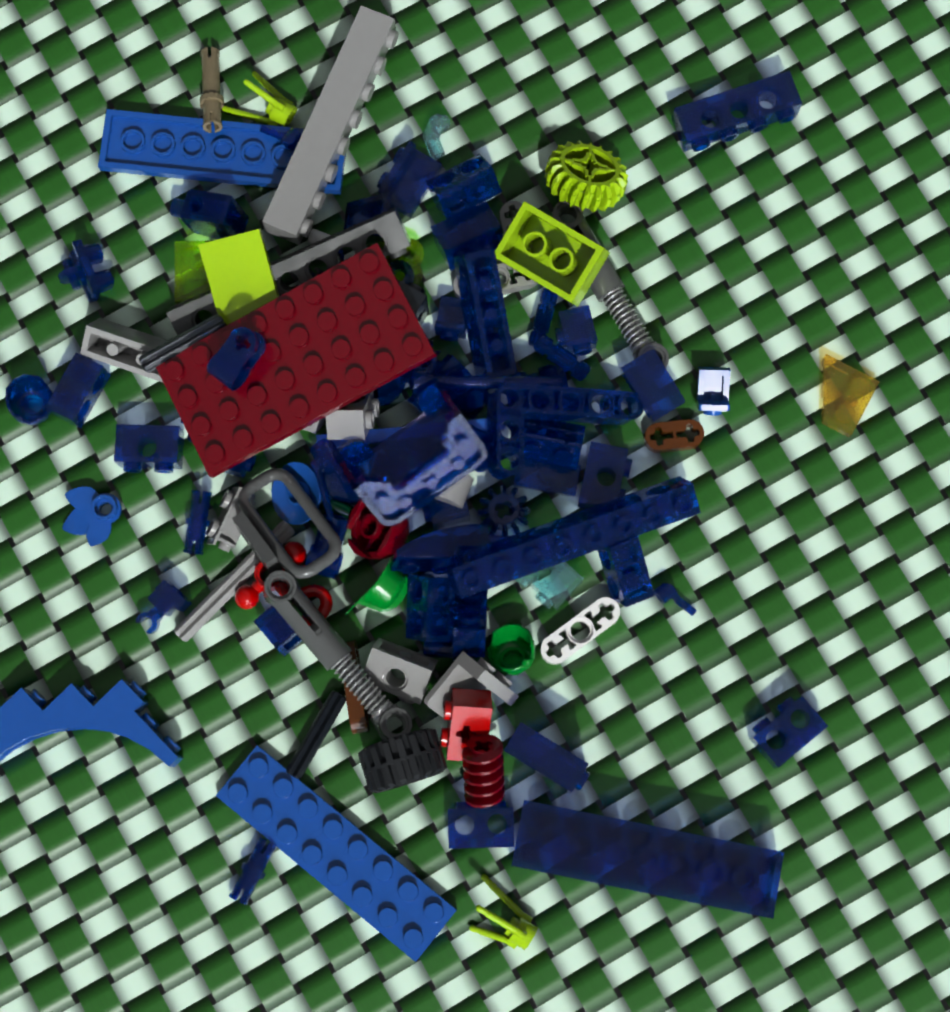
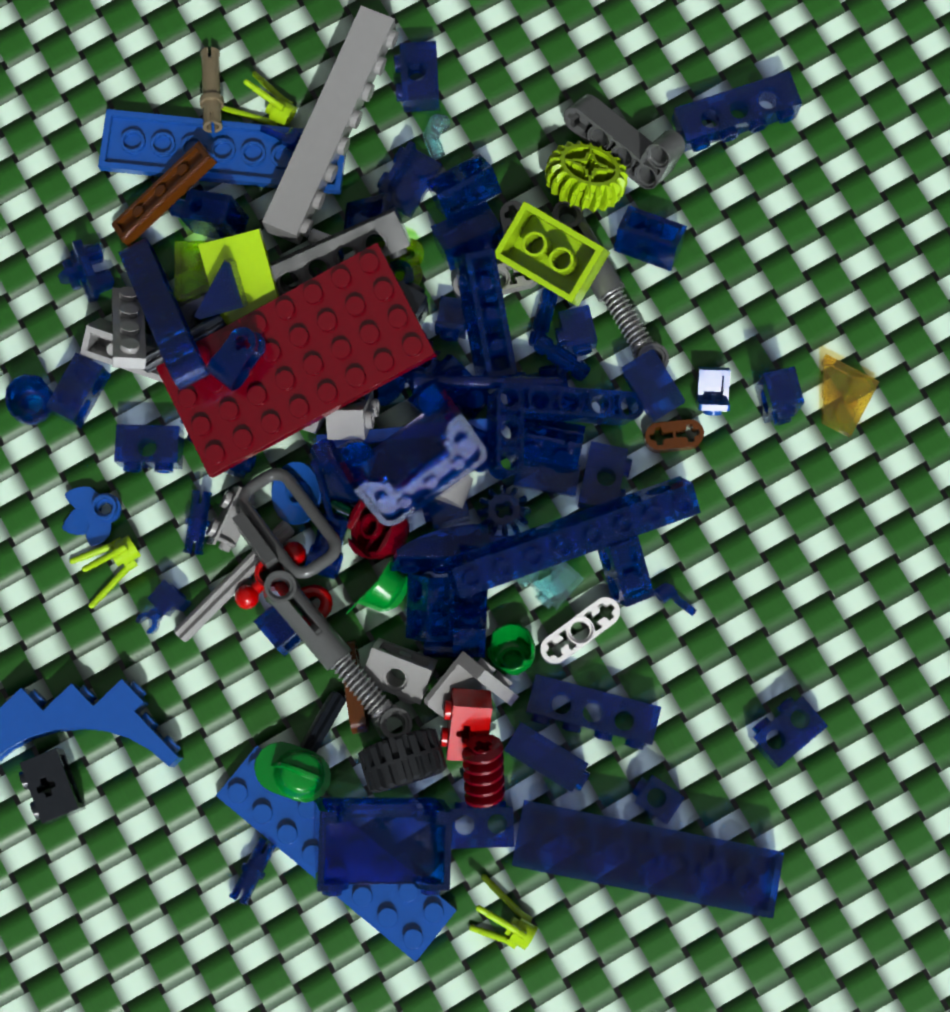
(65, 797): none -> black brick
(121, 551): none -> lime plant
(127, 330): none -> light grey plate
(163, 193): none -> reddish brown tile
(163, 314): none -> clear blue beam
(224, 293): none -> clear blue slope
(292, 772): none -> green piece
(382, 843): none -> clear blue windscreen
(421, 59): none -> clear blue brick
(643, 715): none -> clear blue brick
(644, 160): none -> dark grey beam
(649, 238): none -> clear blue brick
(671, 802): none -> clear blue brick
(779, 395): none -> clear blue brick

